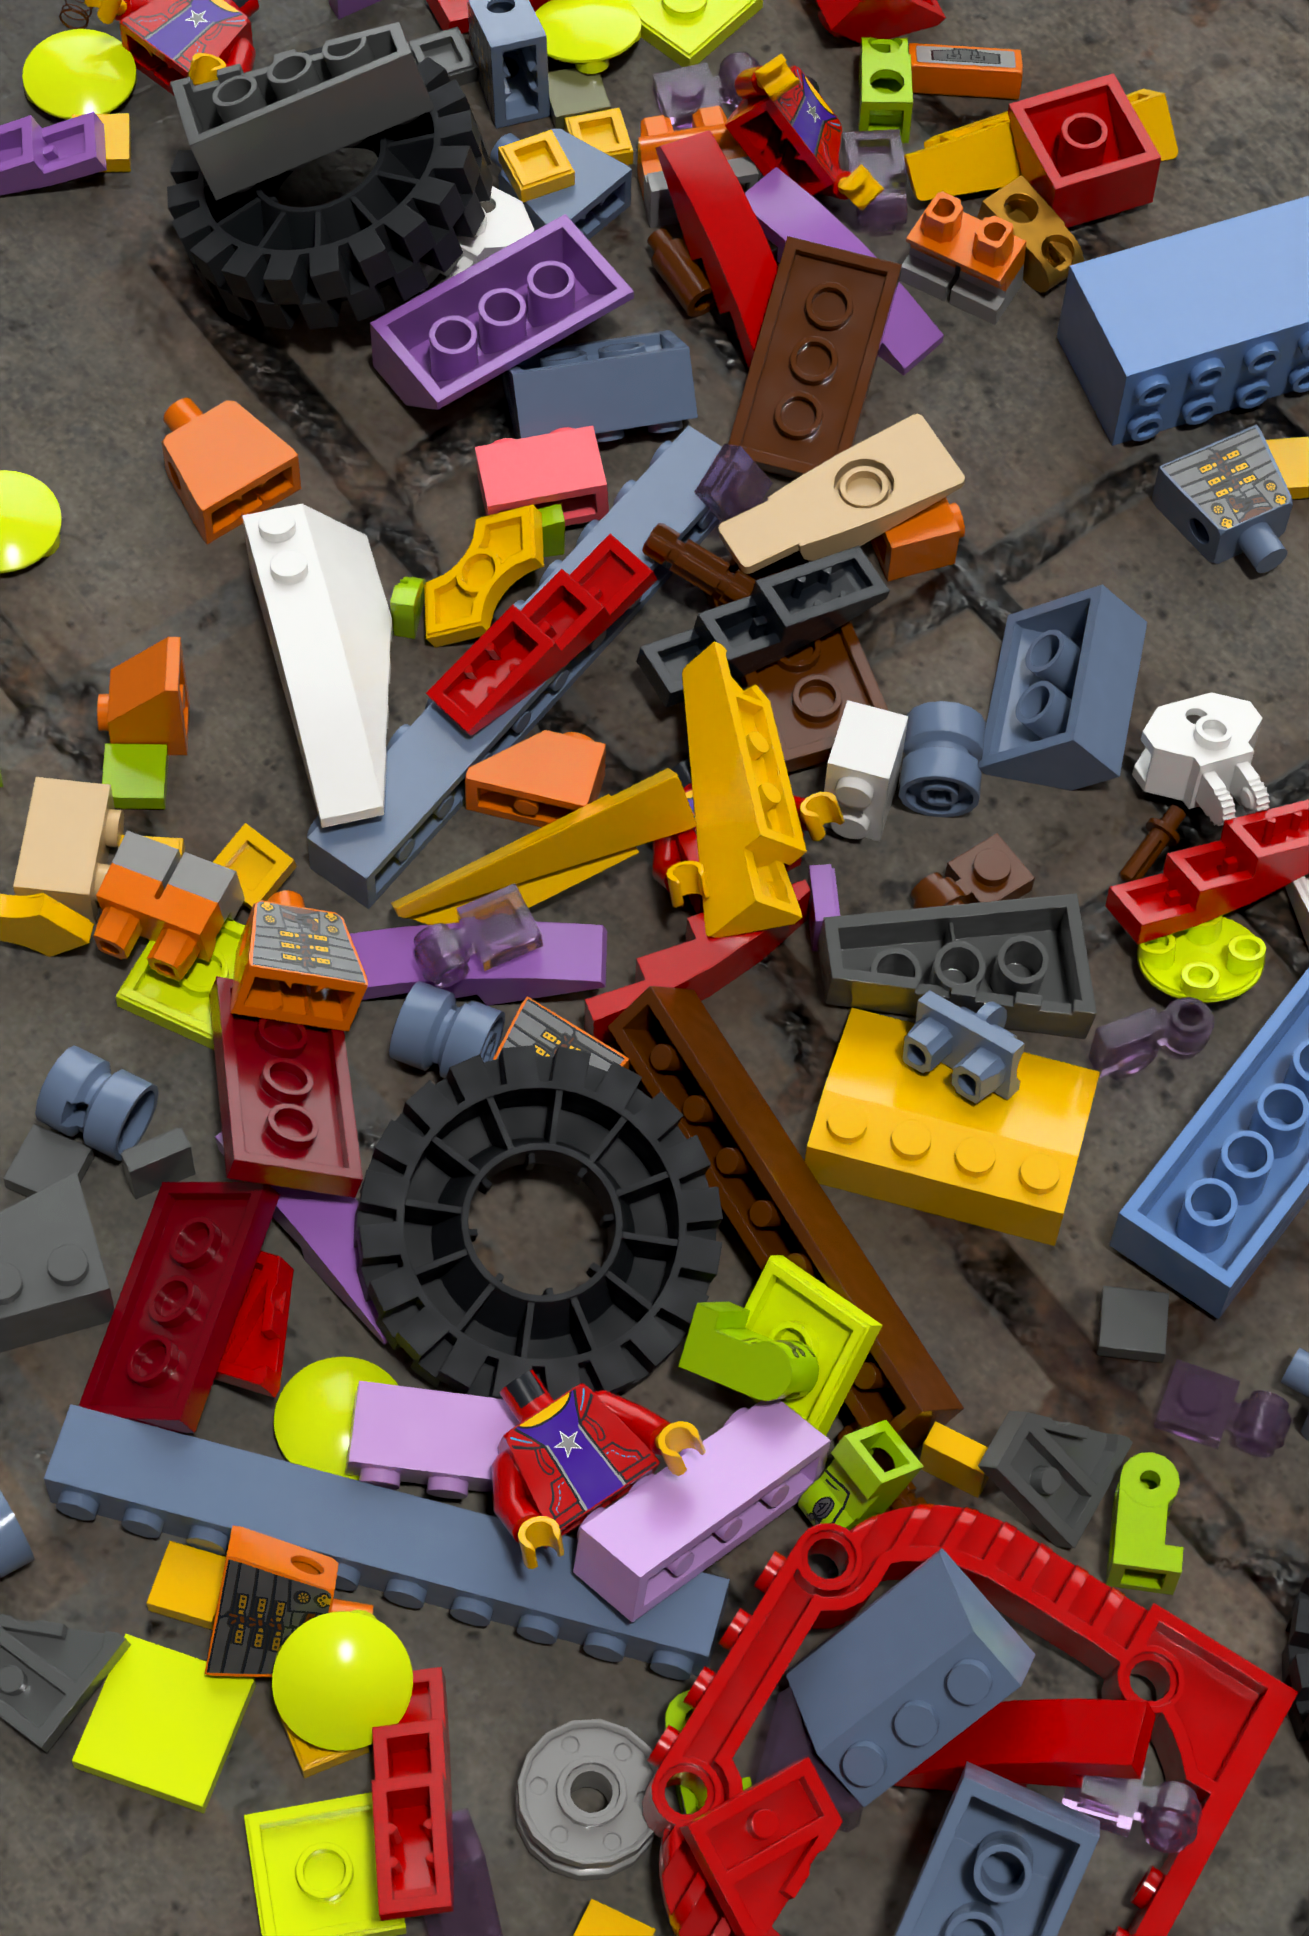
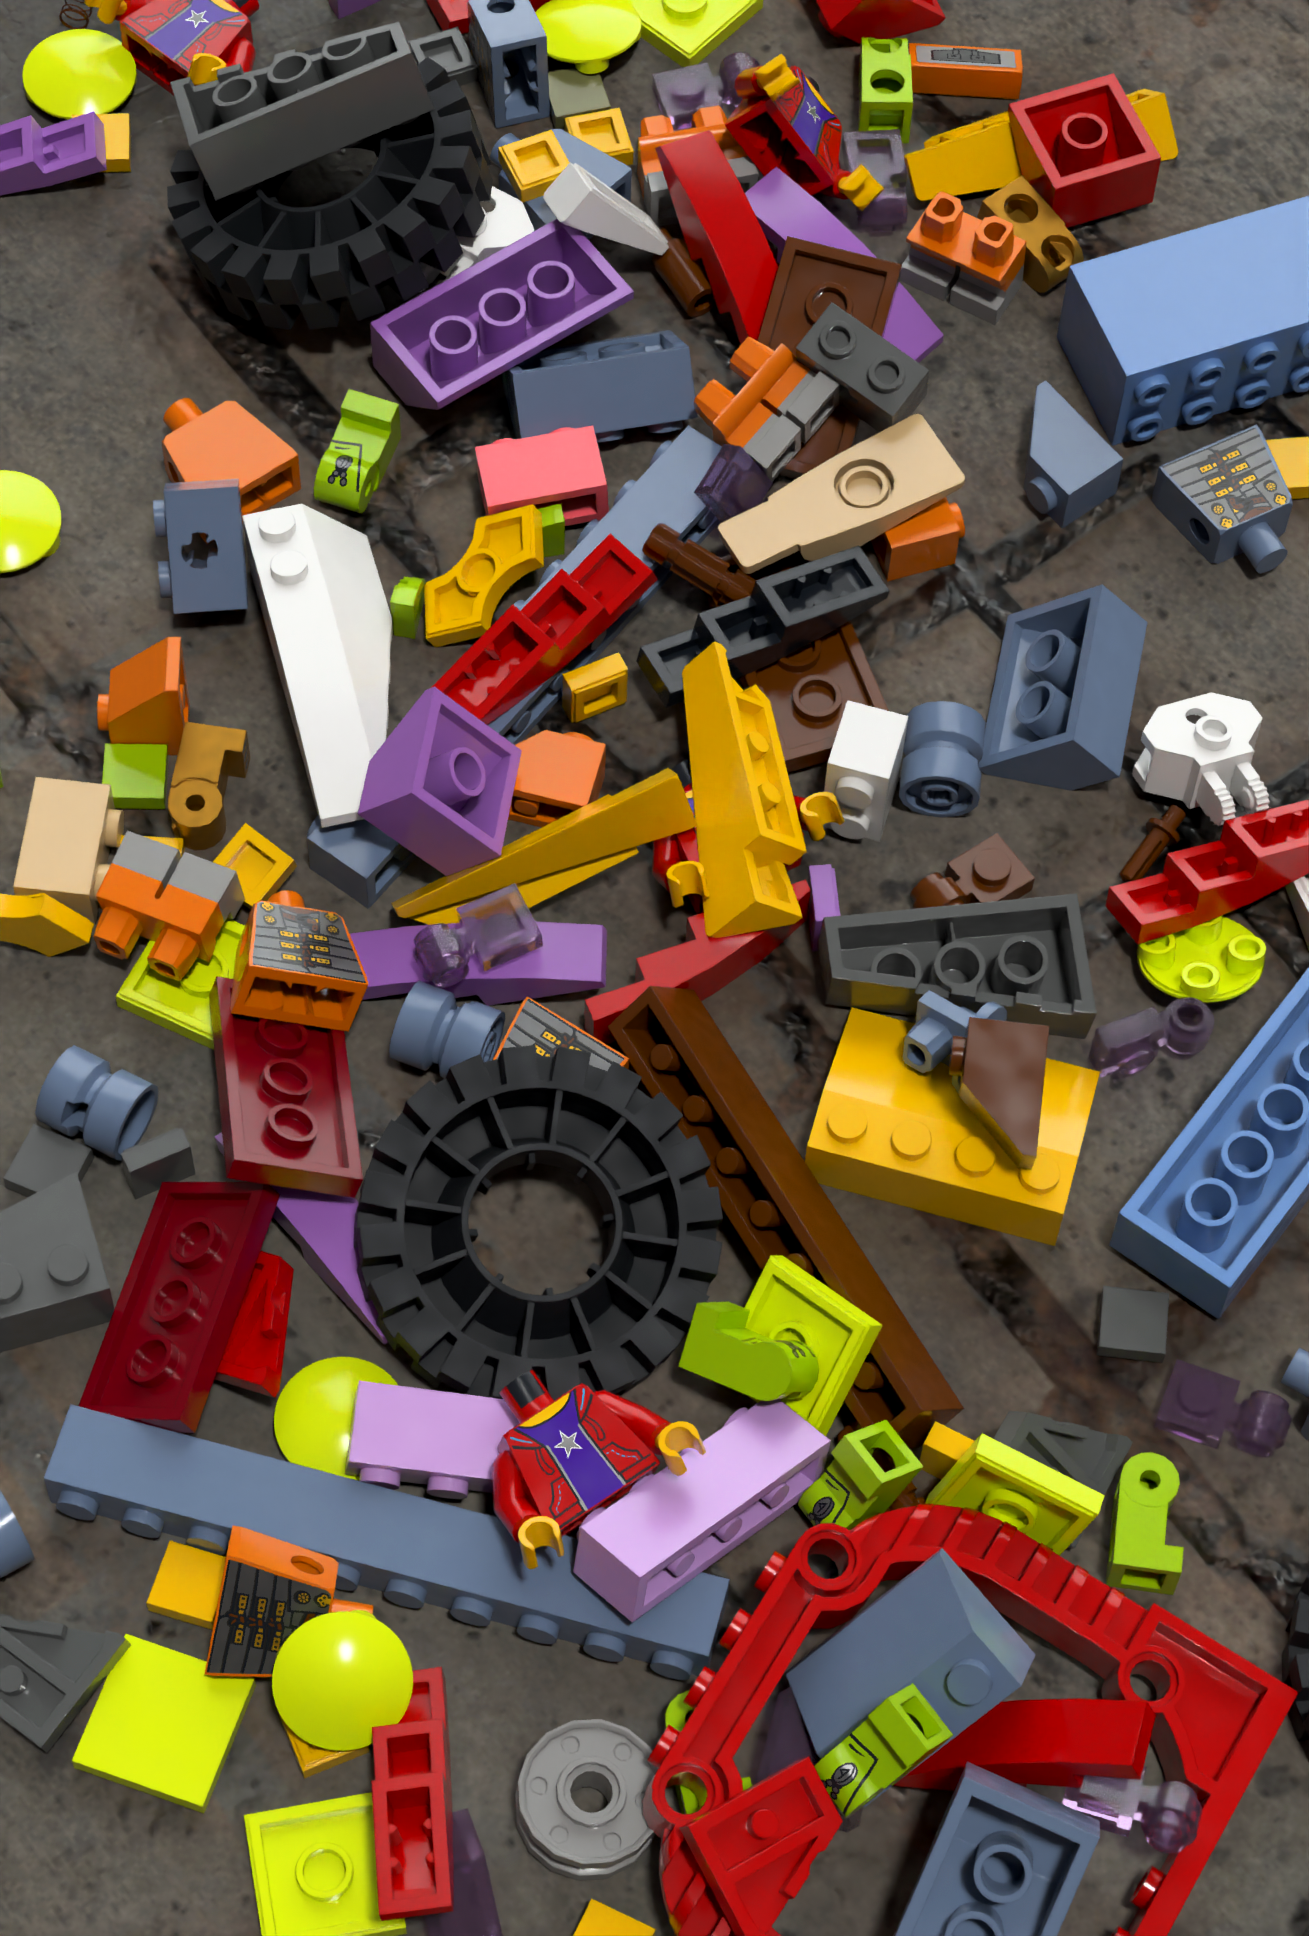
(200, 780): none -> pearl gold leg
(221, 578): none -> sand blue brick
(358, 451): none -> lime leg
(442, 785): none -> medium lavender slope
(594, 688): none -> yellow tile
(595, 208): none -> white slope
(773, 410): none -> hips
(873, 375): none -> dark grey brick
(881, 1750): none -> lime leg
(1003, 1081): none -> reddish brown slope
(1019, 1491): none -> neon yellow tile
(1066, 460): none -> sand blue slope

